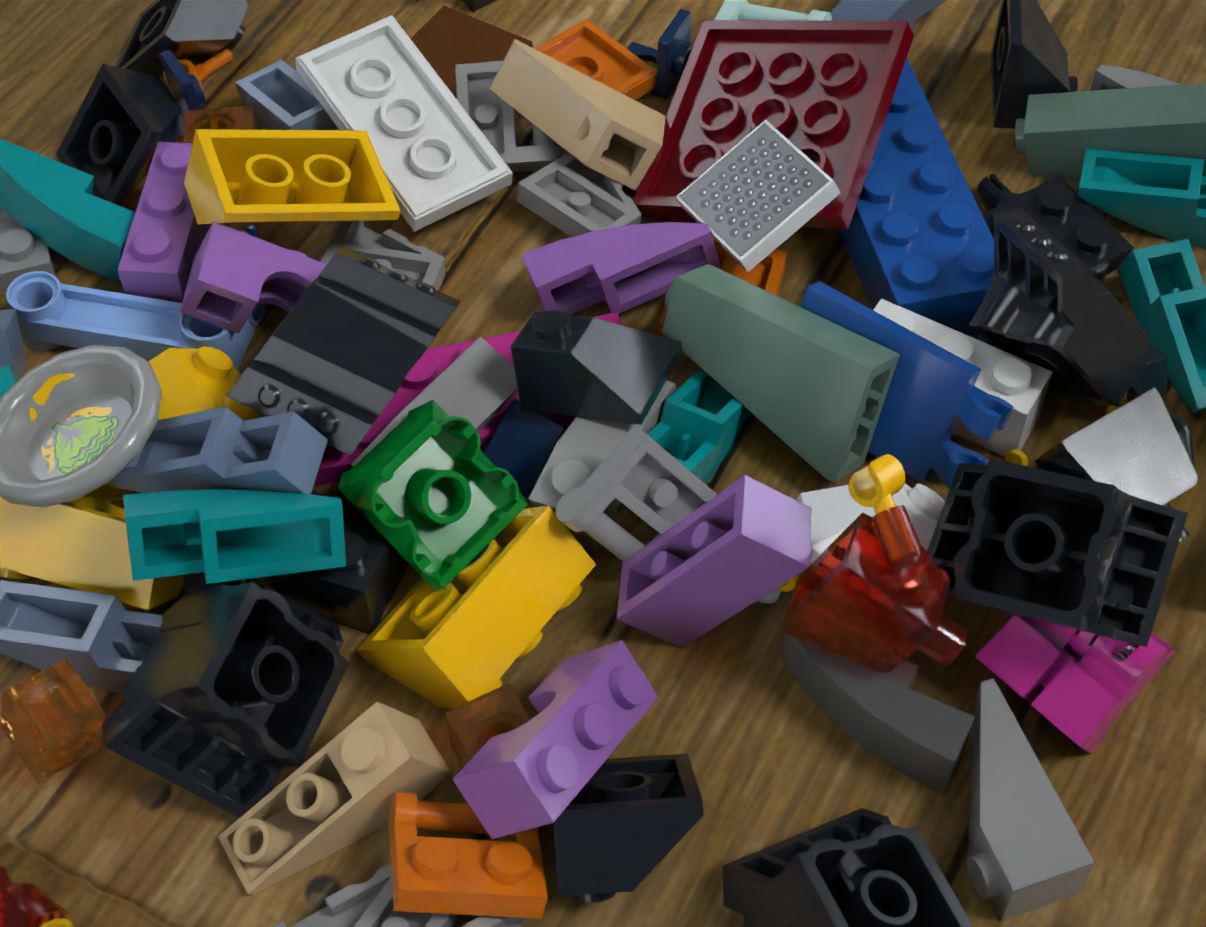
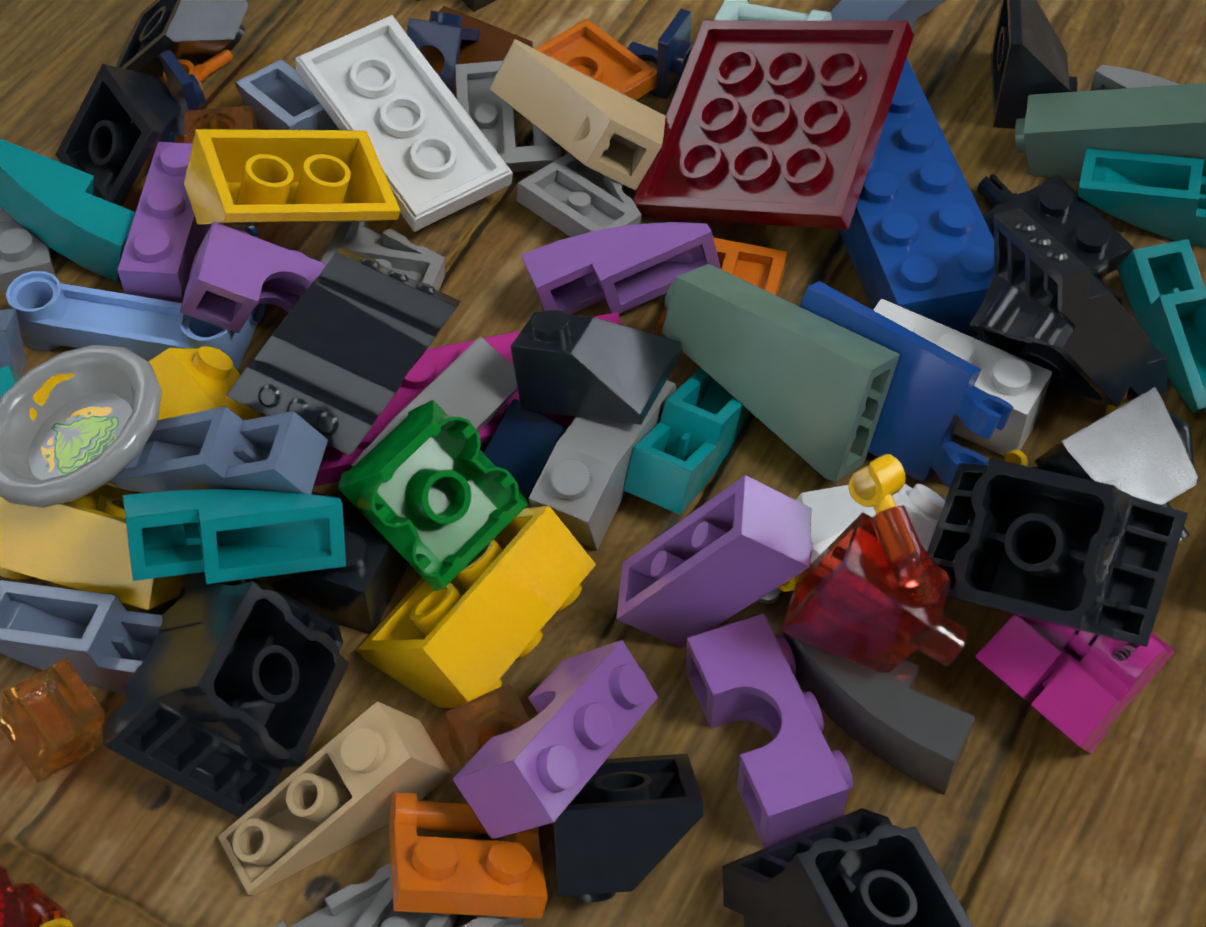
(444, 33): none -> dark blue bracket
(643, 480): light grey plate -> none
(750, 677): none -> medium lavender arch
(758, 195): tile -> none
(1019, 831): light grey slope -> none

